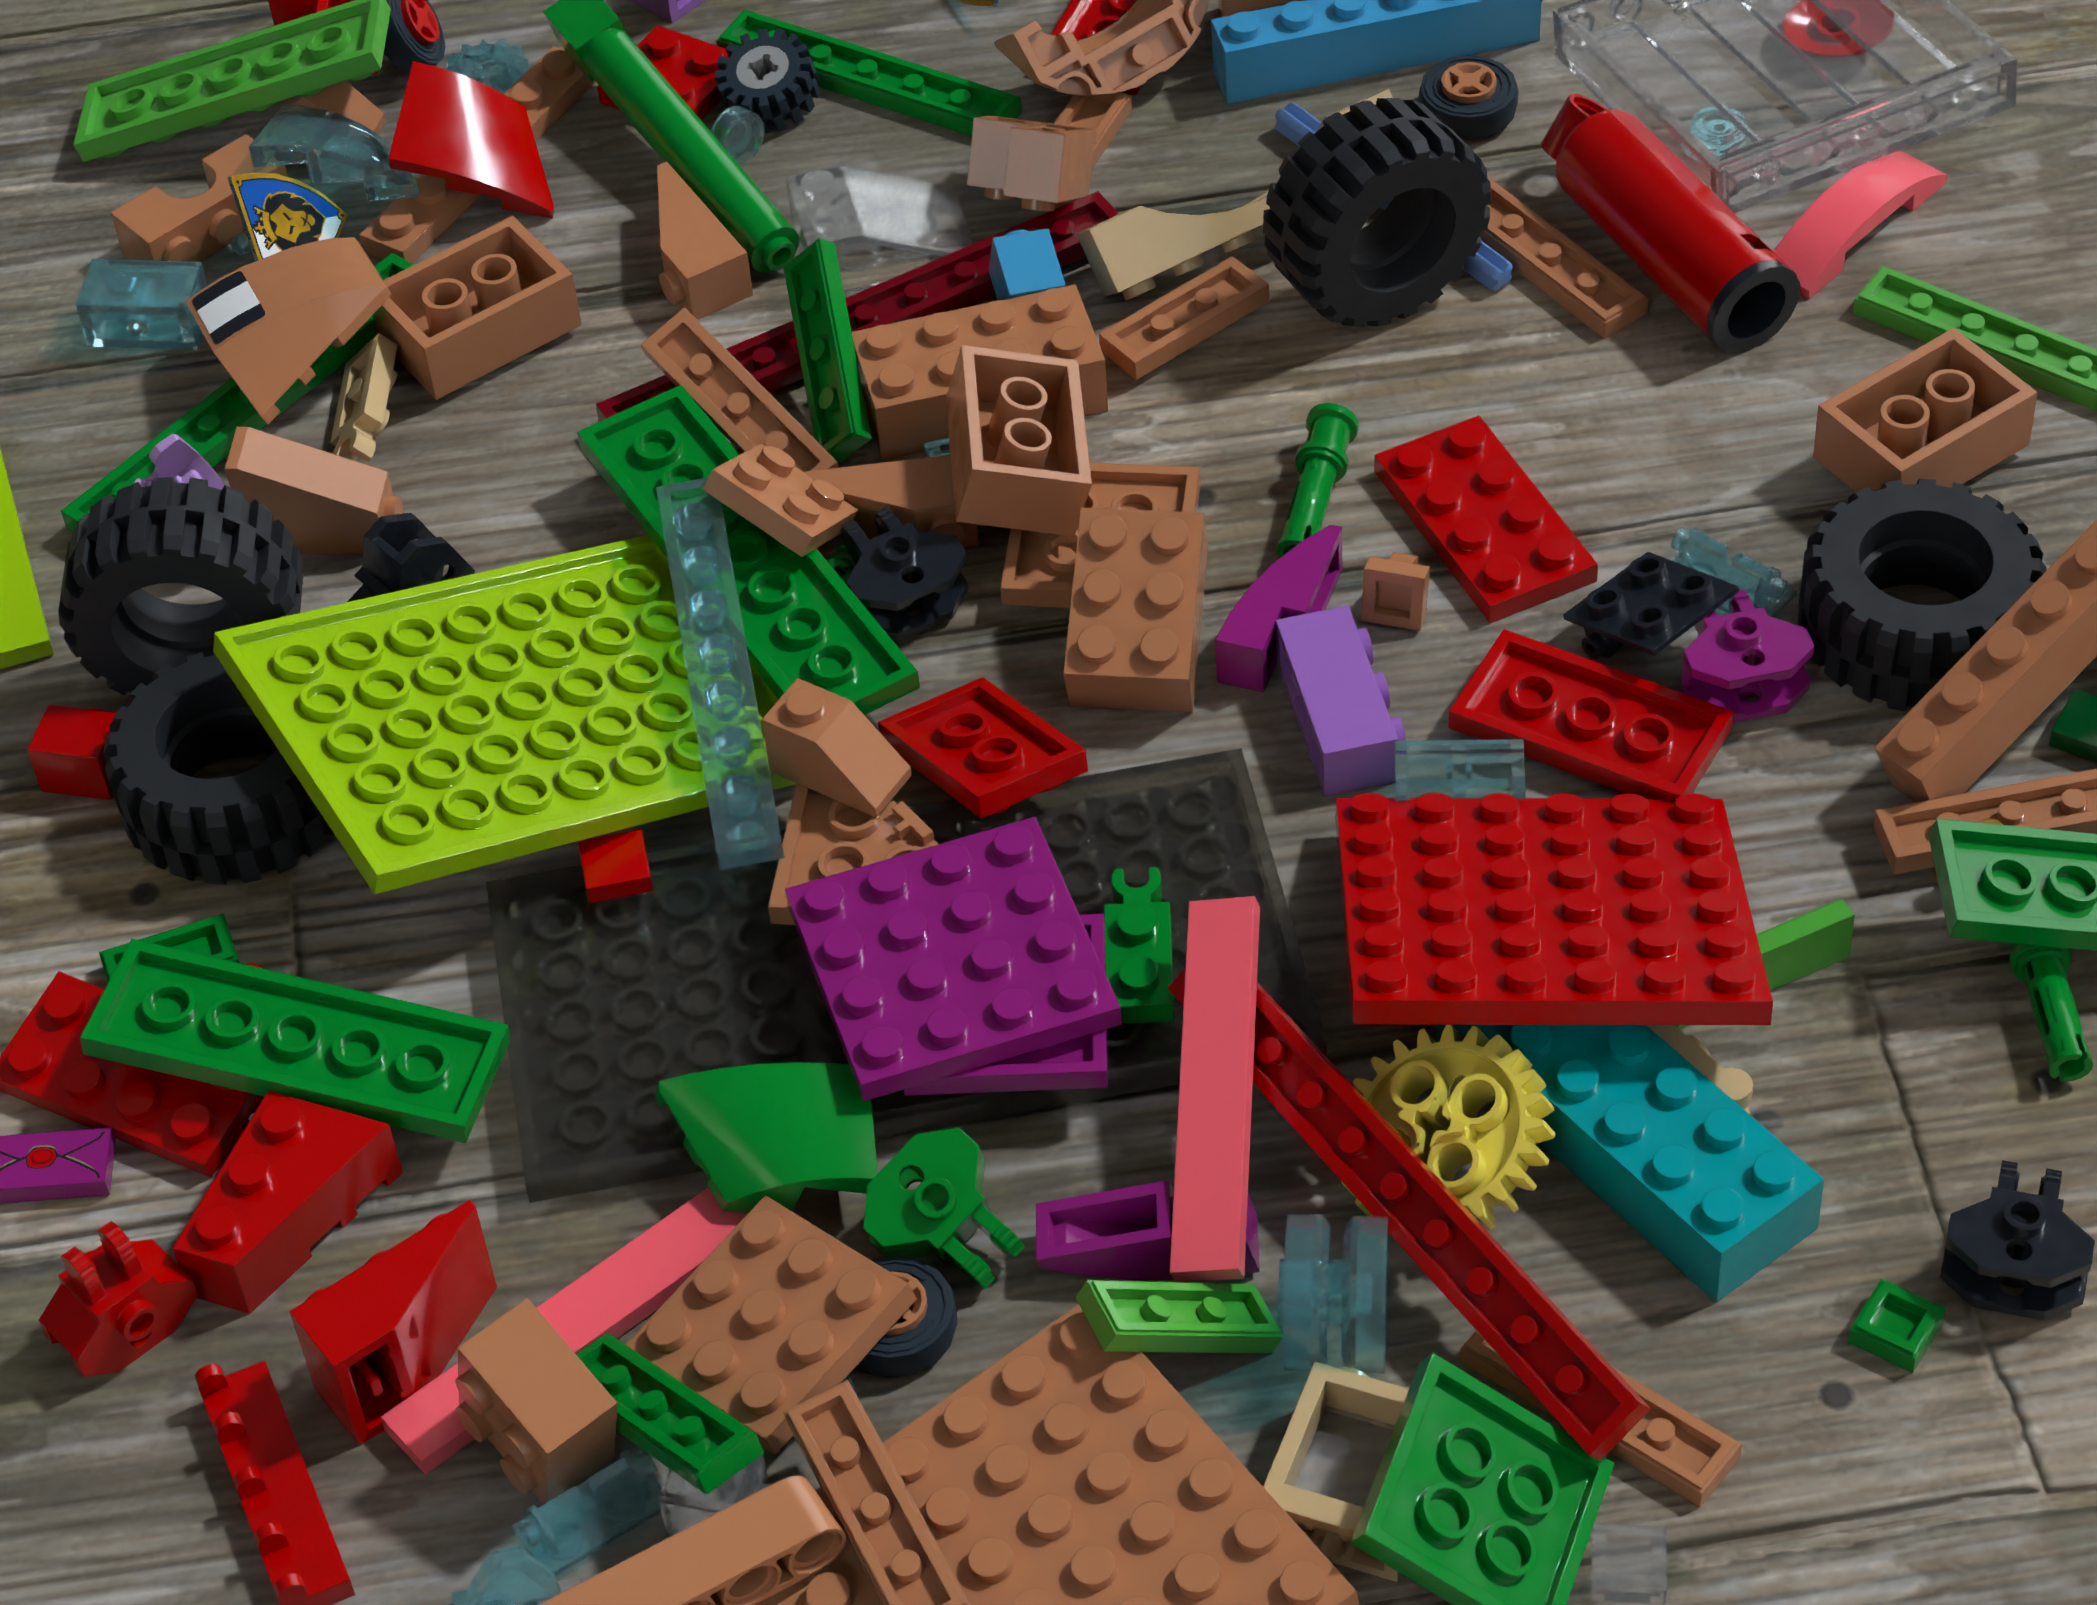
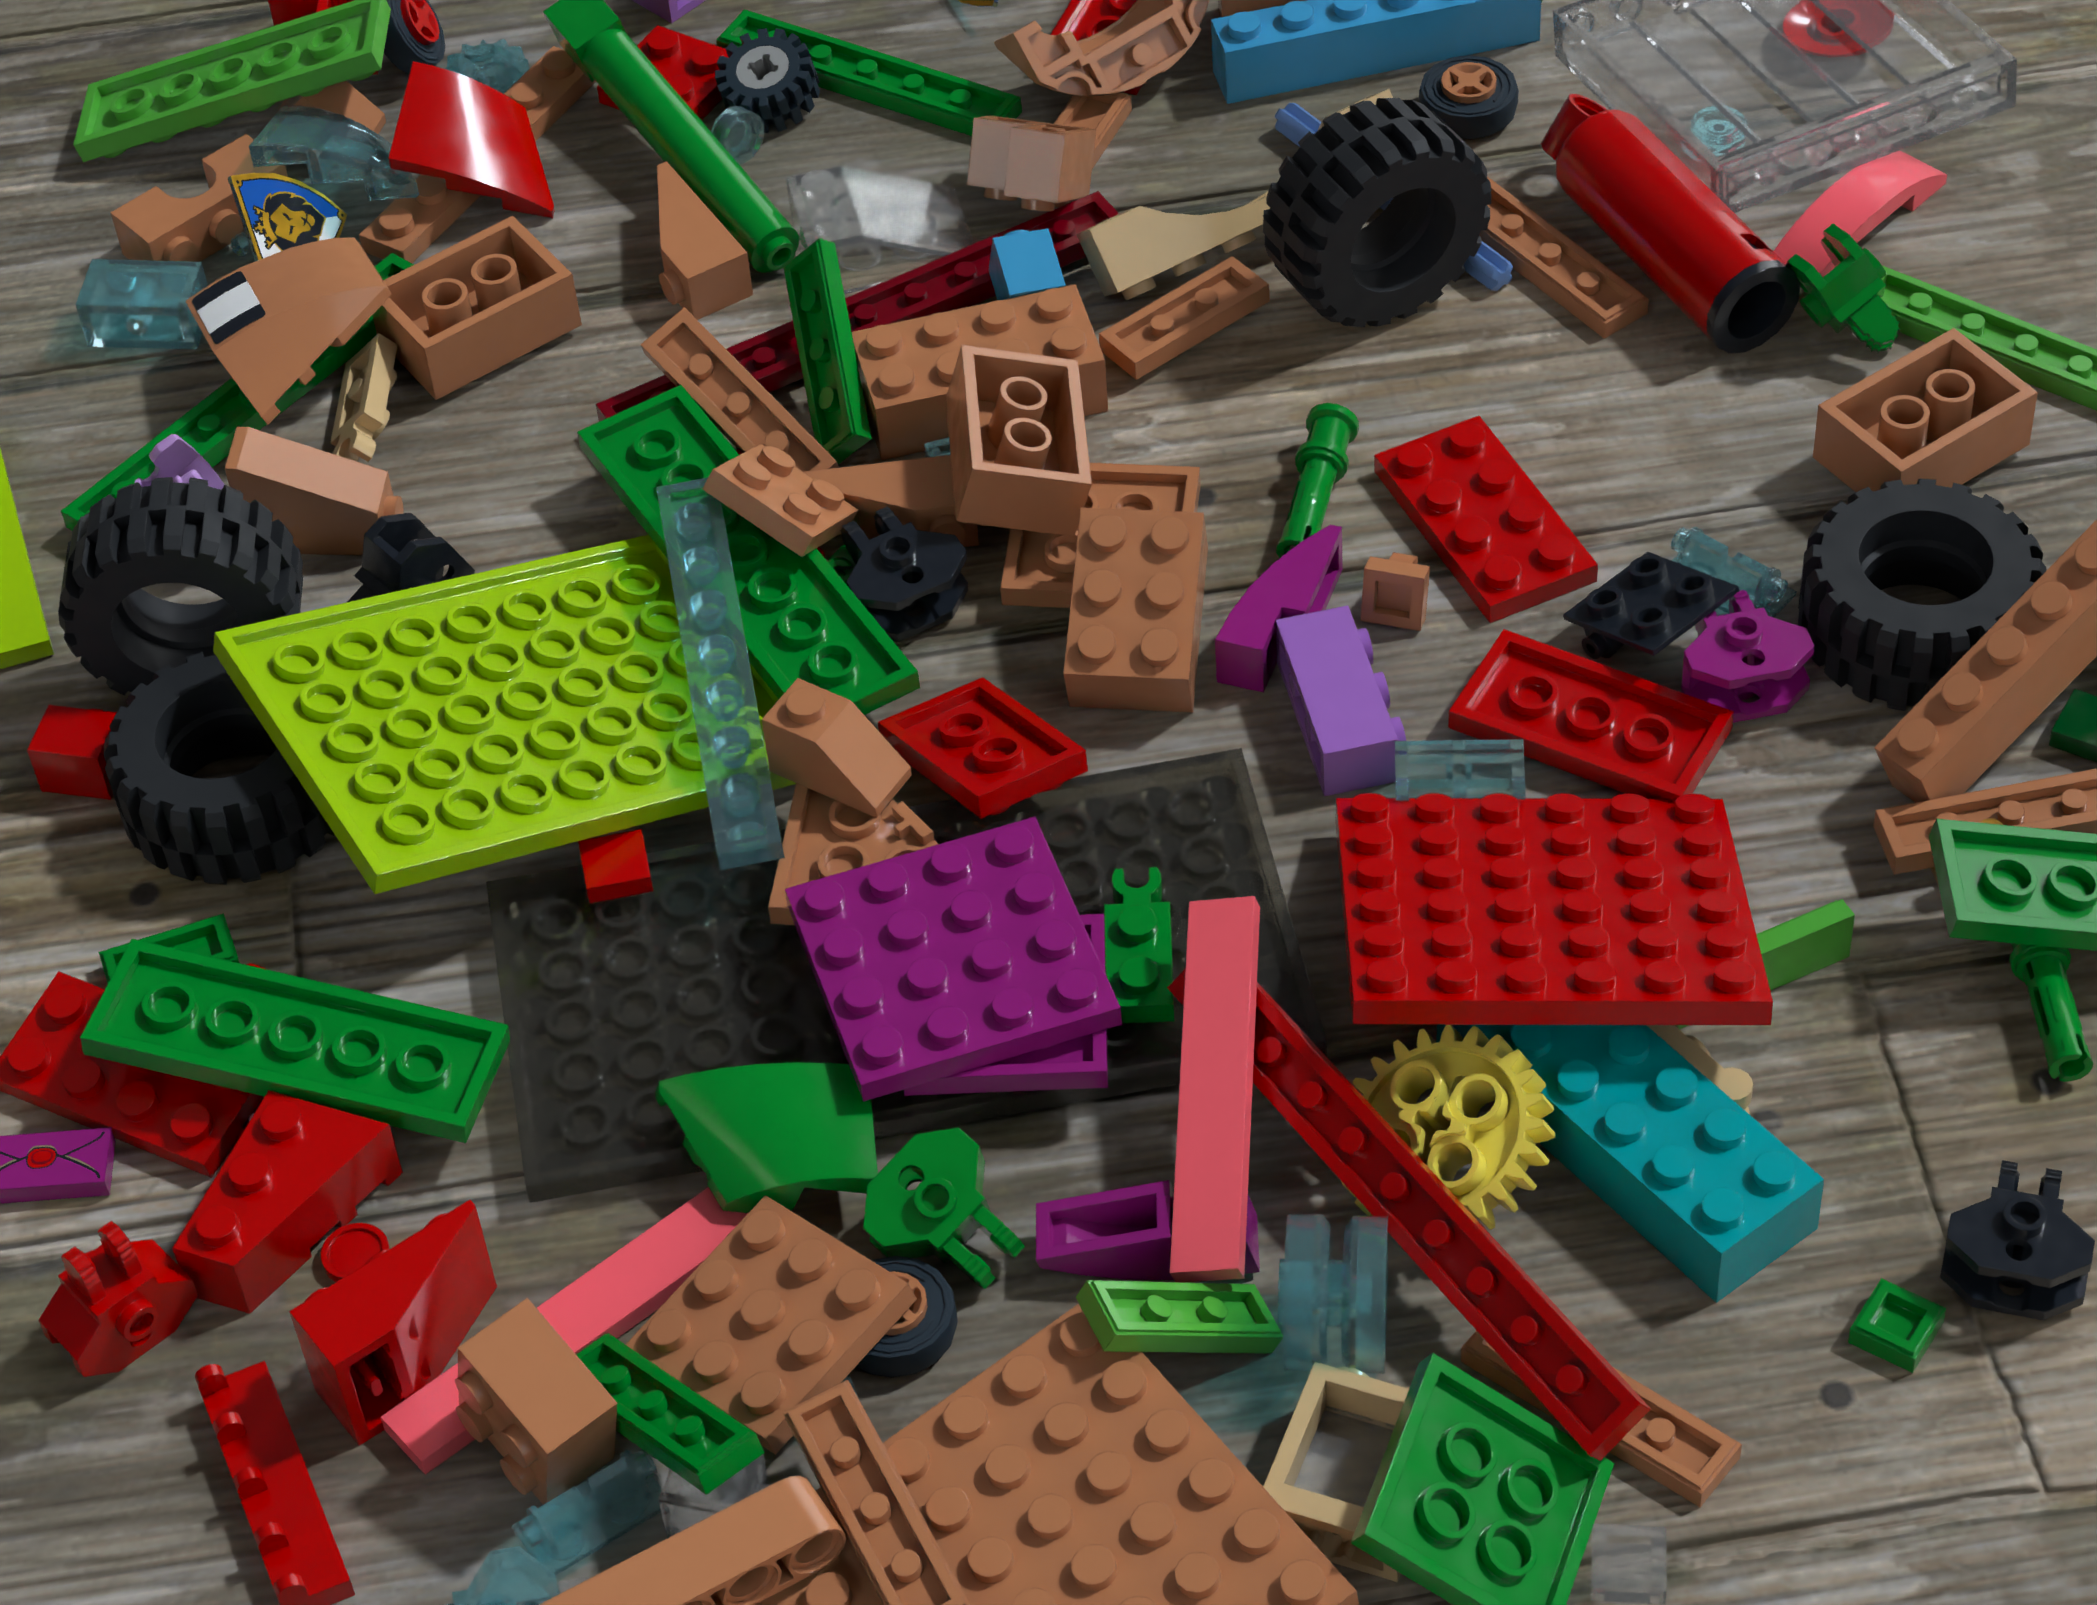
(351, 1248): none -> red piece
(1849, 292): none -> green hinge

